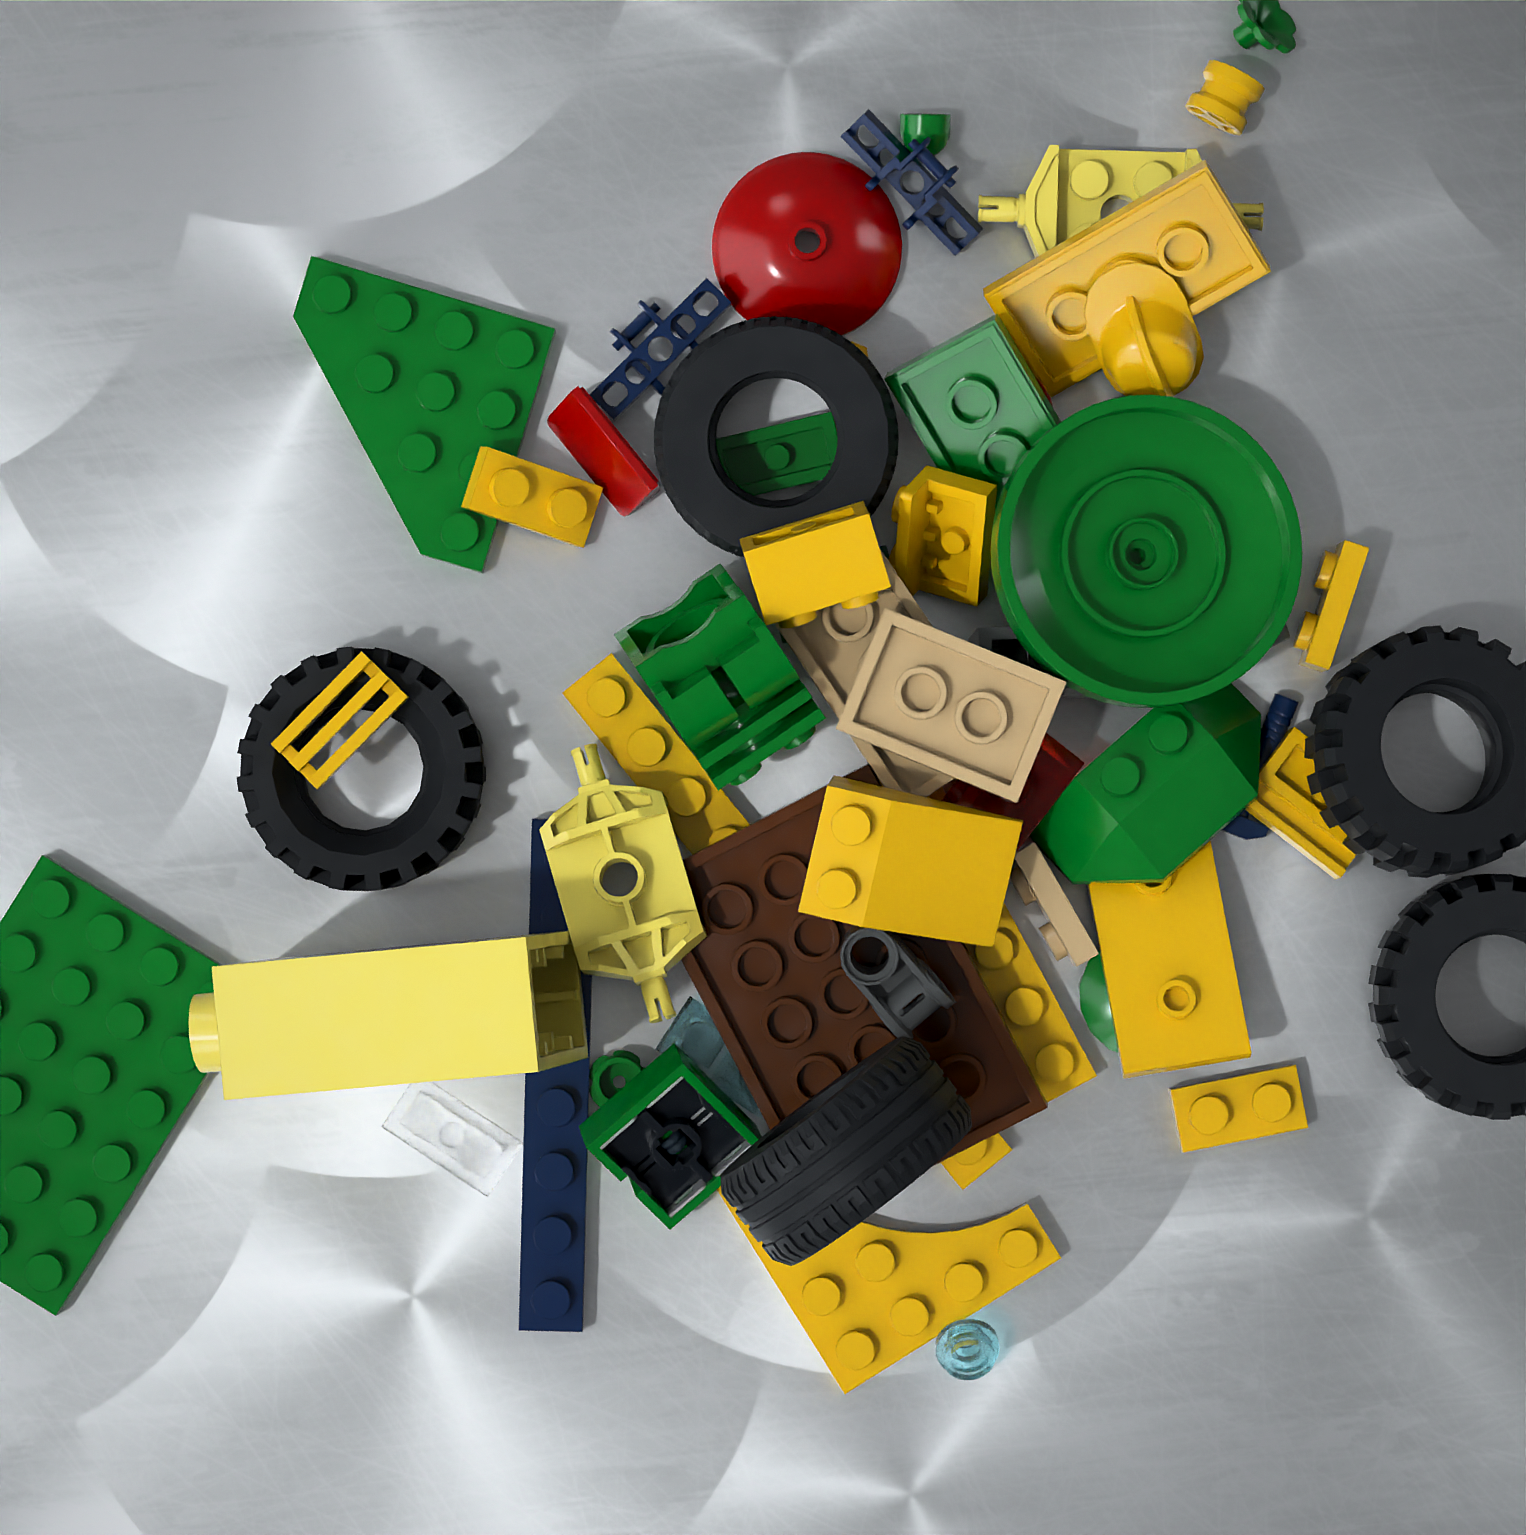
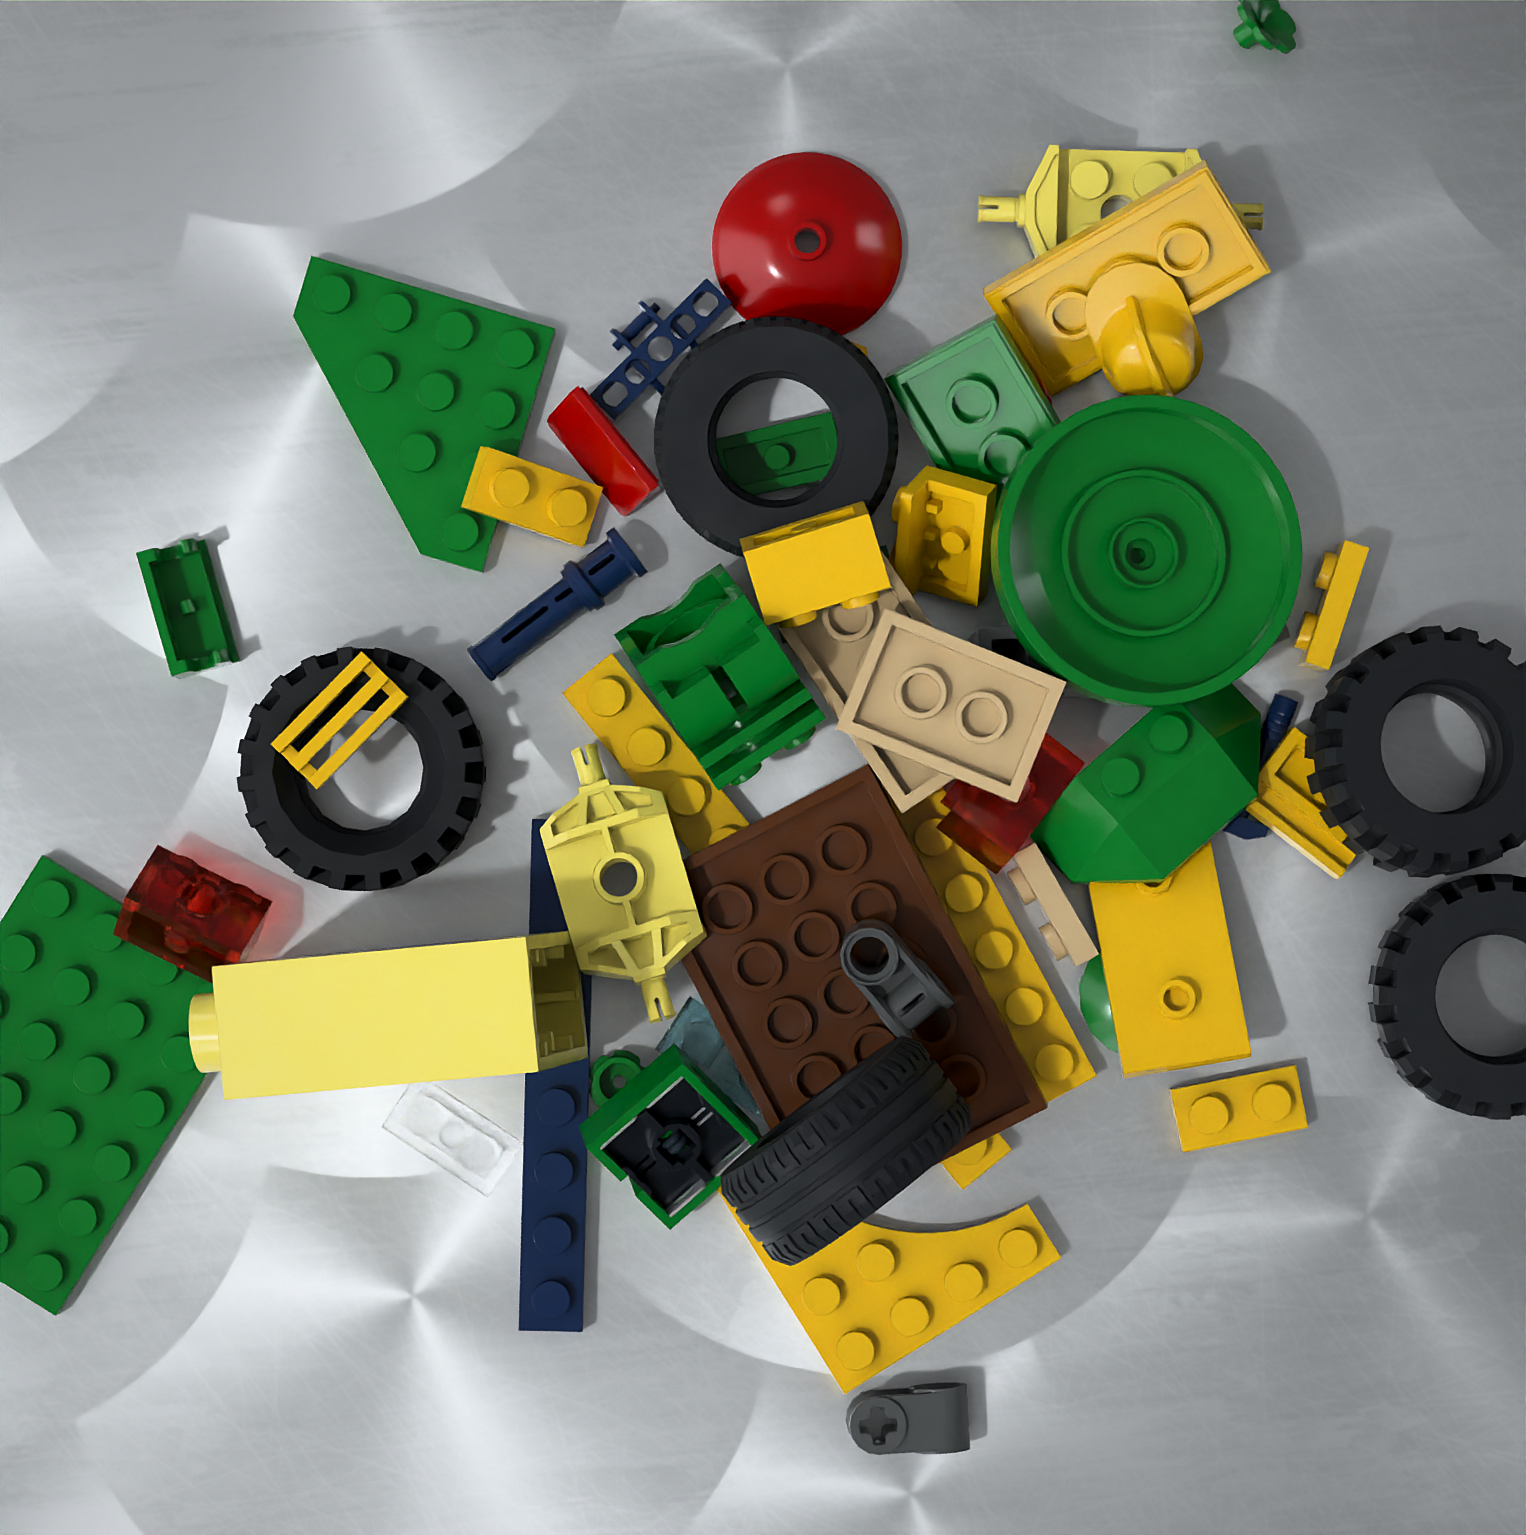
(188, 608): none -> green hinge
(191, 915): none -> clear red brick
(582, 587): none -> dark blue pin
(906, 161): dark blue piece -> none
(909, 864): yellow slope -> none
(923, 1417): none -> dark grey piece
(924, 125): green hinge -> none
(967, 1361): clear light blue plate -> none
(1224, 97): yellow wheel -> none

